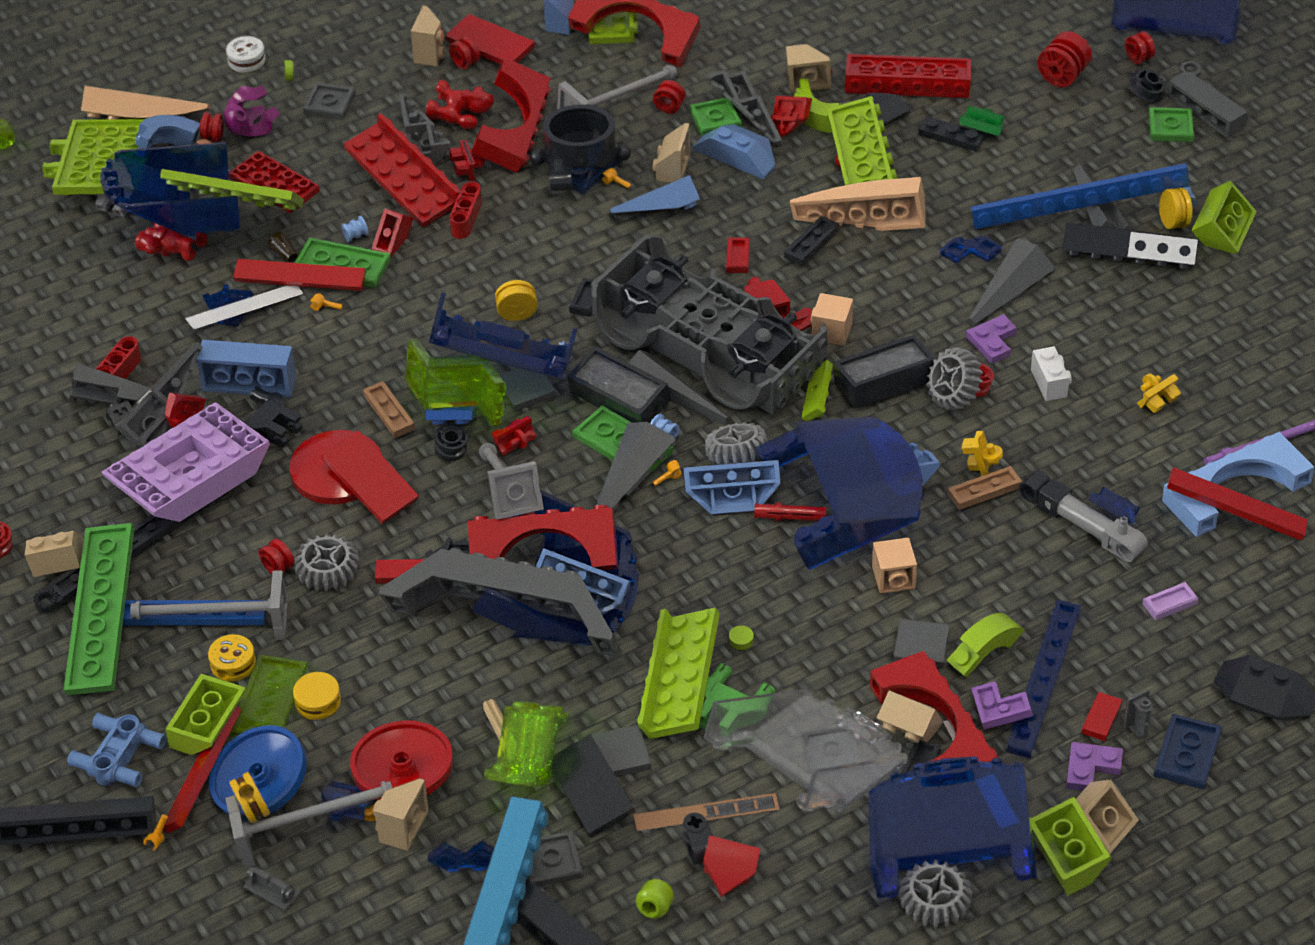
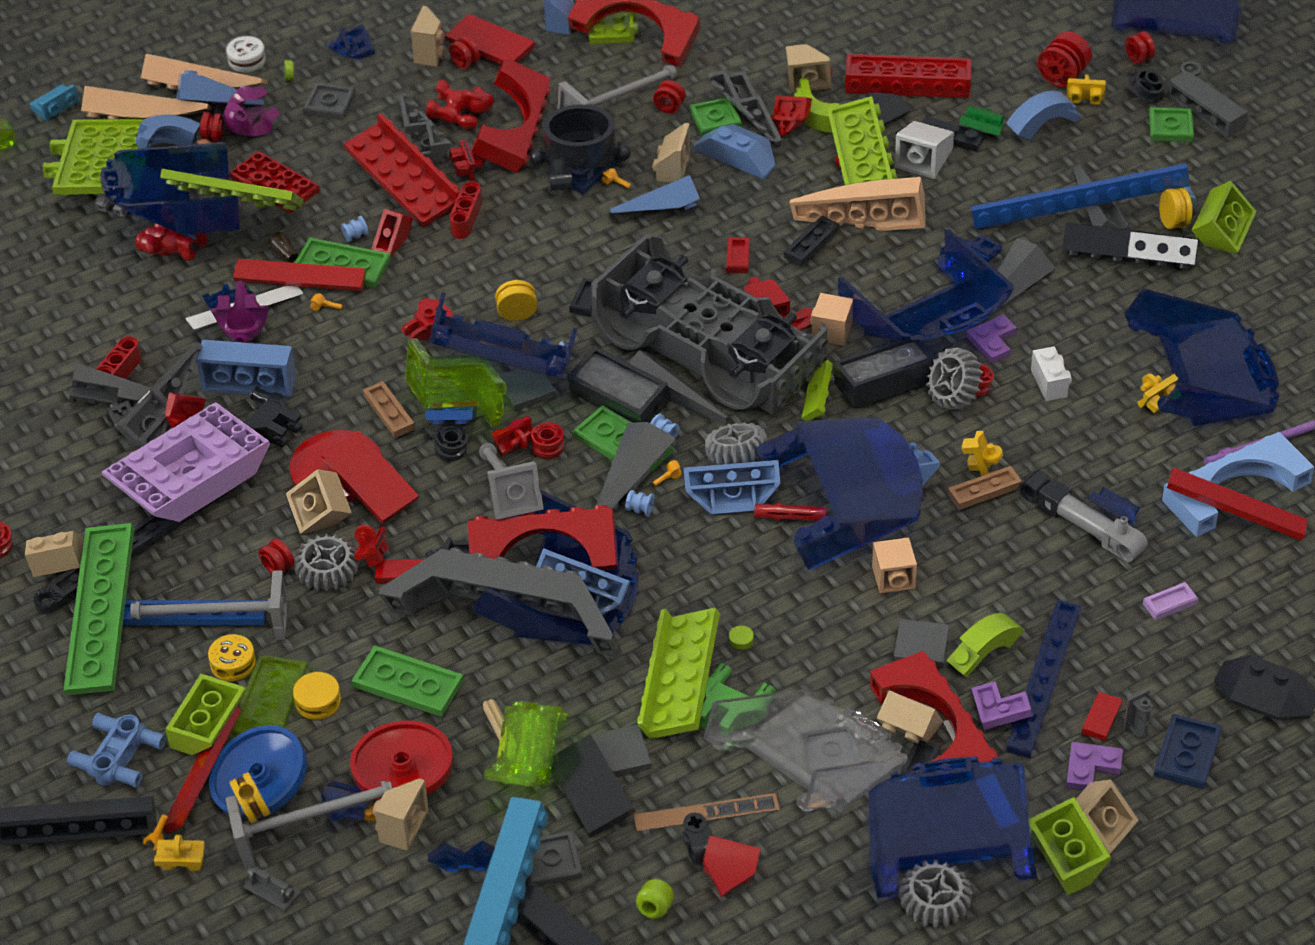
(55, 101): none -> dark azure bracket
(166, 70): none -> light nougat wedge
(179, 853): none -> yellow hips
(203, 89): none -> medium blue wedge
(244, 318): none -> magenta piece
(318, 502): none -> tan slope
(353, 43): none -> clear blue slope
(371, 544): none -> red hips
(407, 680): none -> bright green plate
(423, 320): none -> red hinge
(547, 440): none -> red wheel
(640, 502): none -> light blue bush
(922, 149): none -> white slope
(974, 297): none -> clear blue windscreen
(1038, 110): none -> medium blue arch
(1086, 89): none -> yellow hips
(1212, 355): none -> clear blue windscreen

